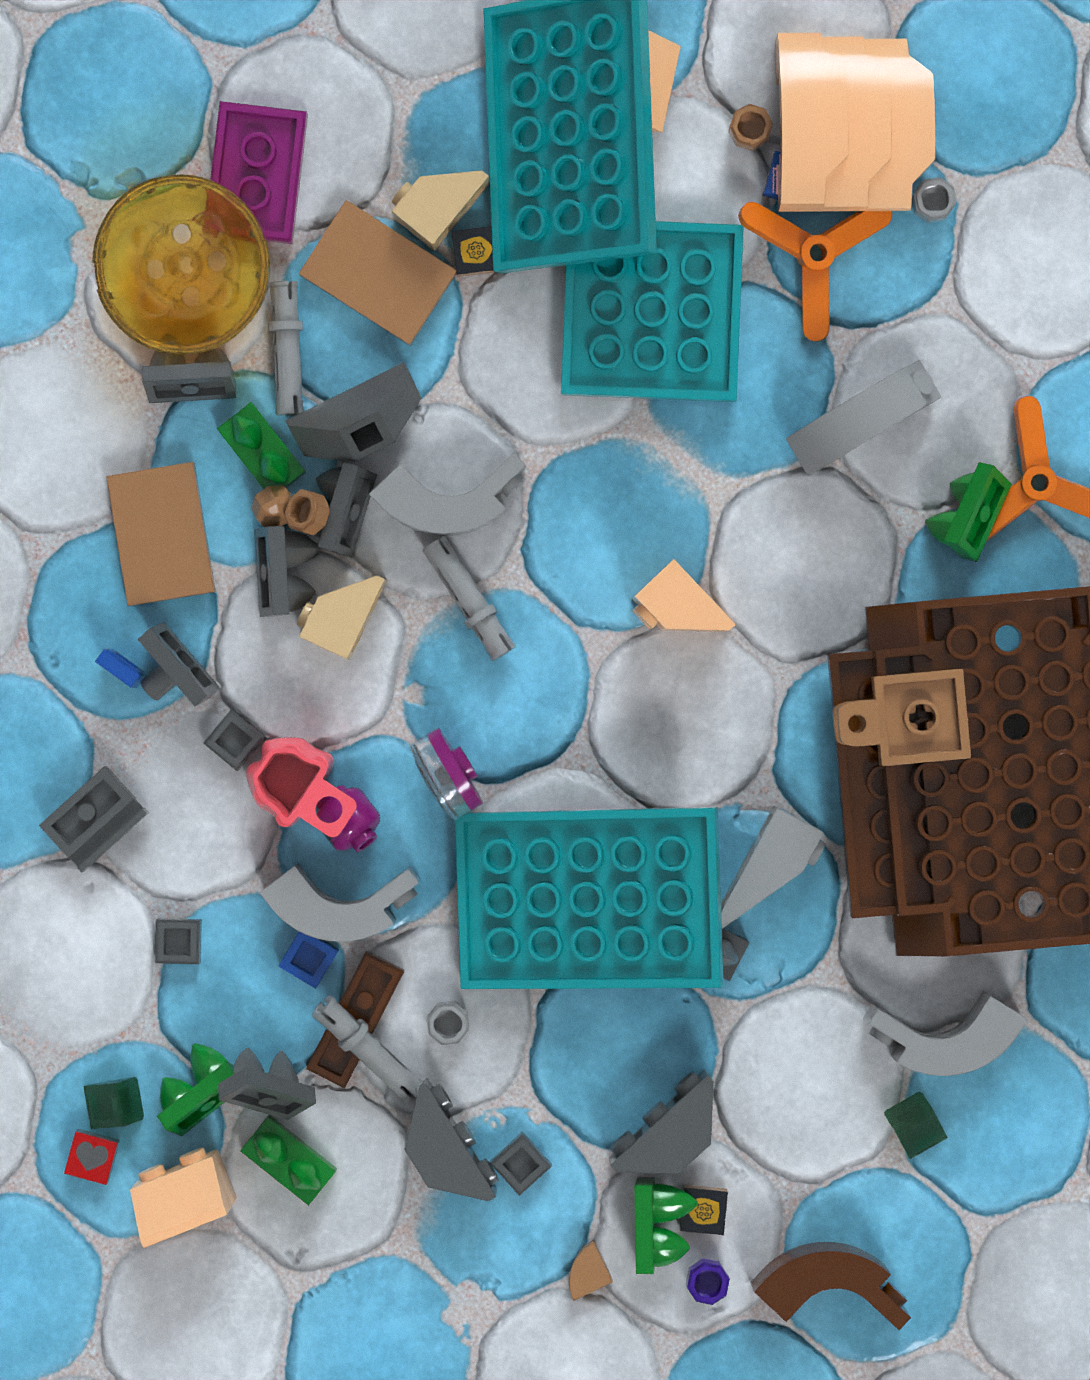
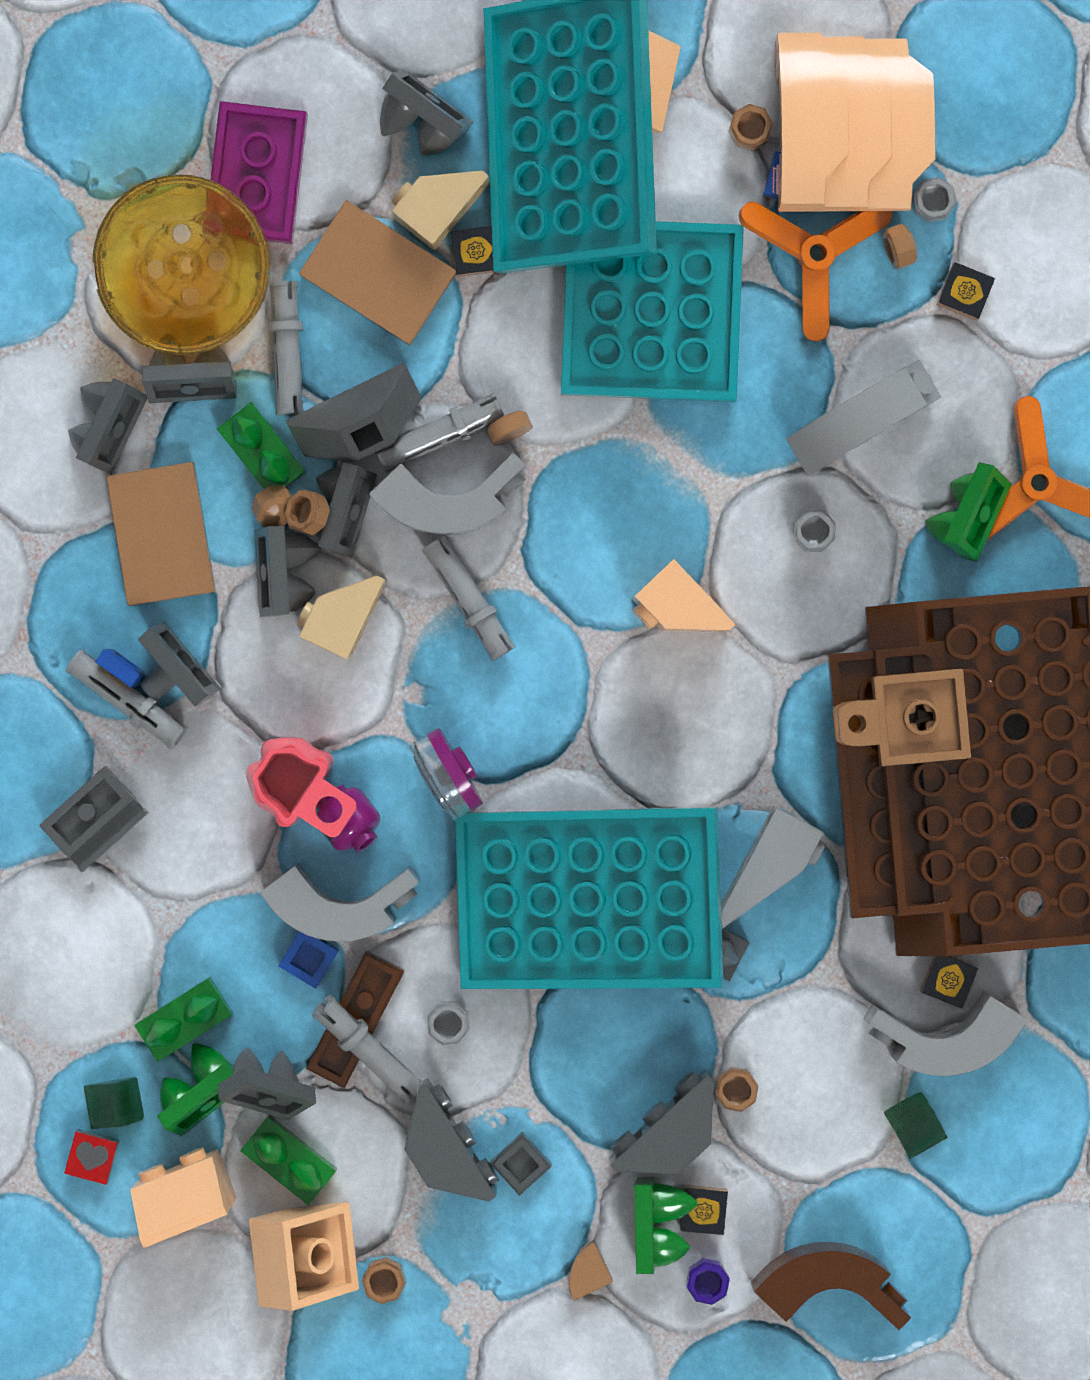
(116, 414): none -> dark grey tile
(128, 700): none -> light grey pin
(178, 941): dark grey tile -> none
(183, 1019): none -> green tile
(234, 740): dark grey tile -> none
(303, 1255): none -> light nougat slope
(384, 1280): none -> medium nougat tile
(409, 99): none -> dark grey tile
(447, 429): none -> light grey pin
(509, 427): none -> medium nougat tile
(736, 1089): none -> medium nougat tile
(814, 531): none -> light grey tile
(900, 246): none -> medium nougat tile
(949, 980): none -> black tile
(965, 291): none -> black tile

